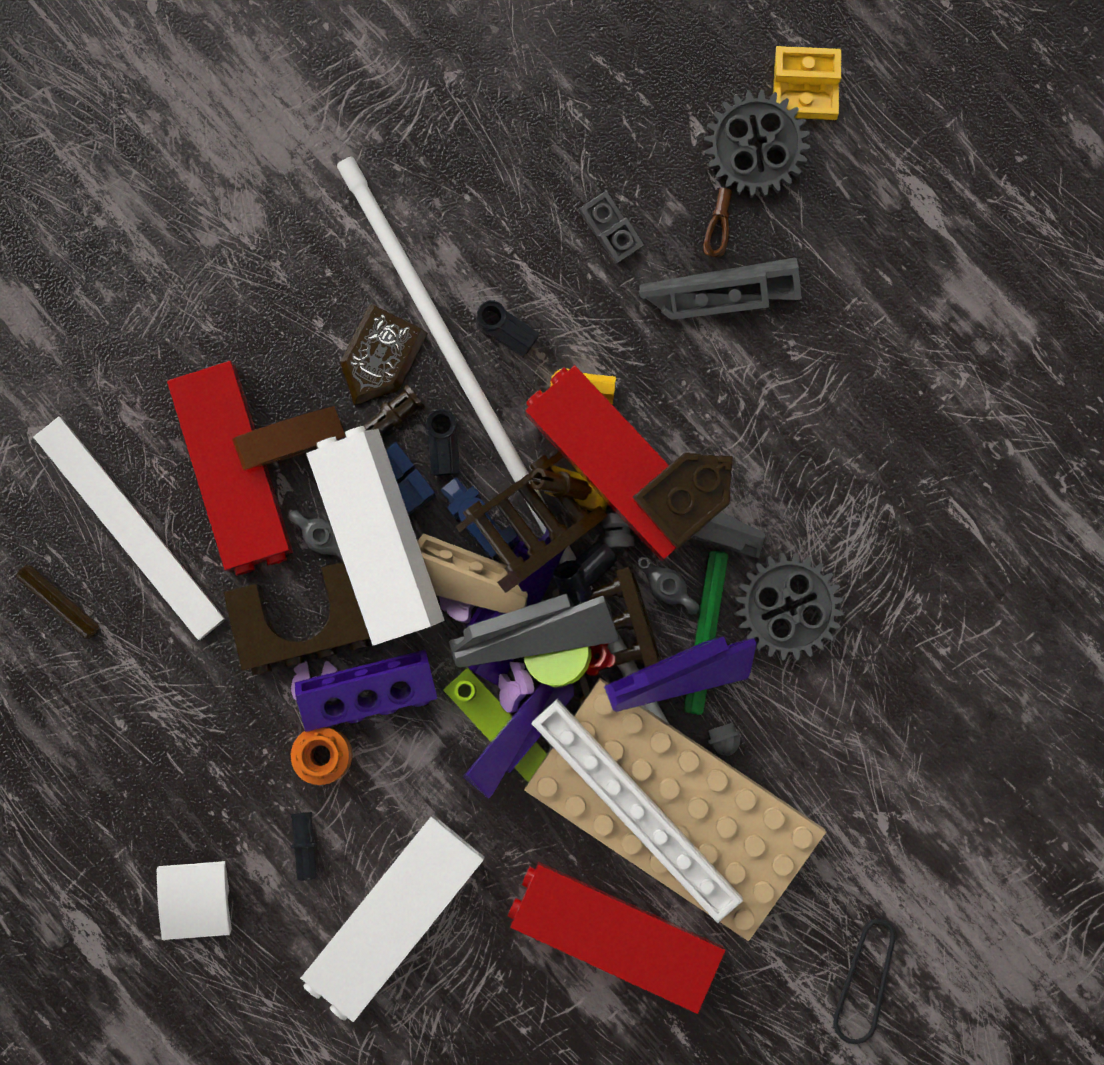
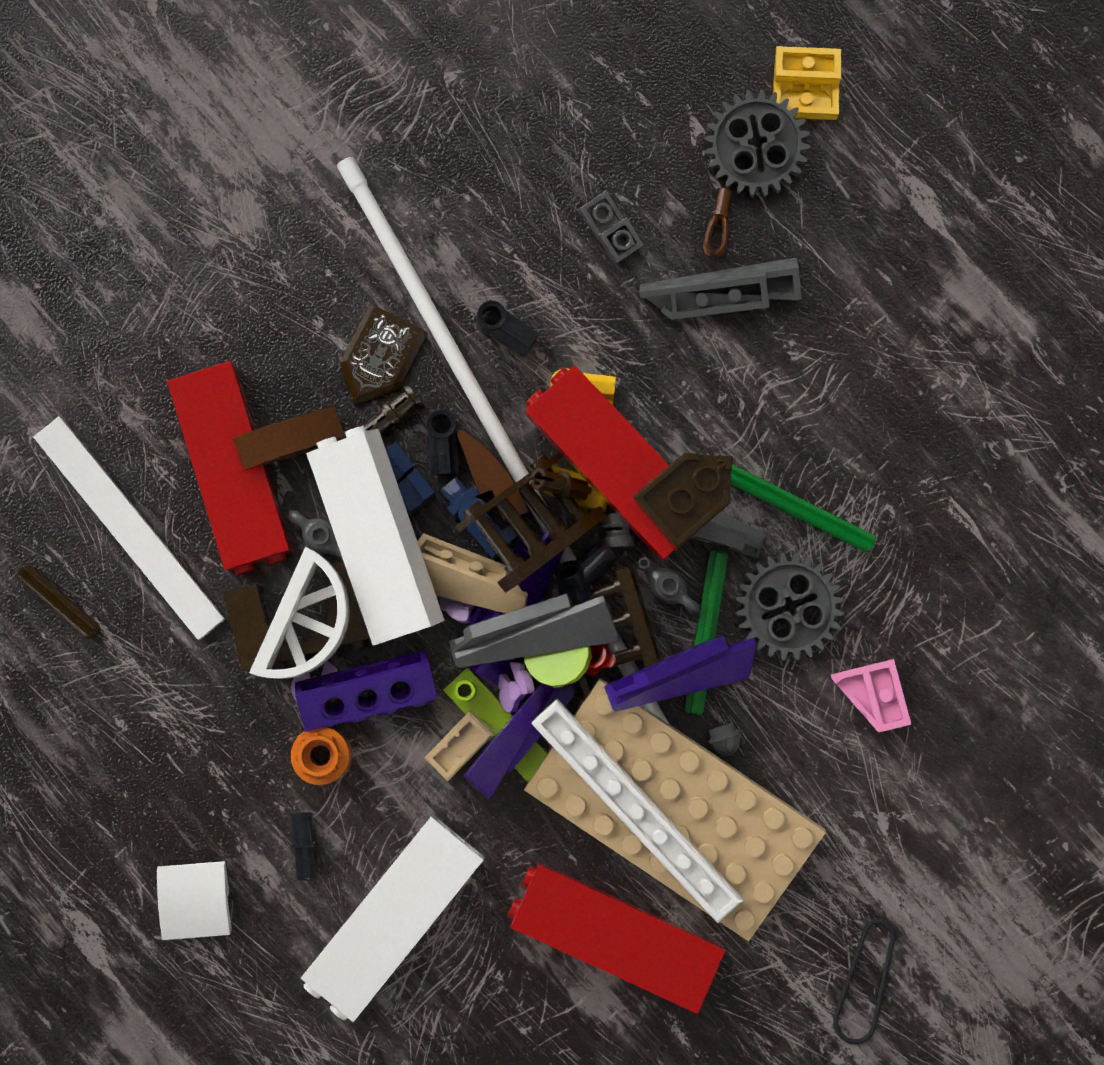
(287, 613): none -> white window
(459, 745): none -> tan plate
(489, 473): none -> reddish brown slope
(802, 509): none -> green axle
(876, 694): none -> bright pink wing

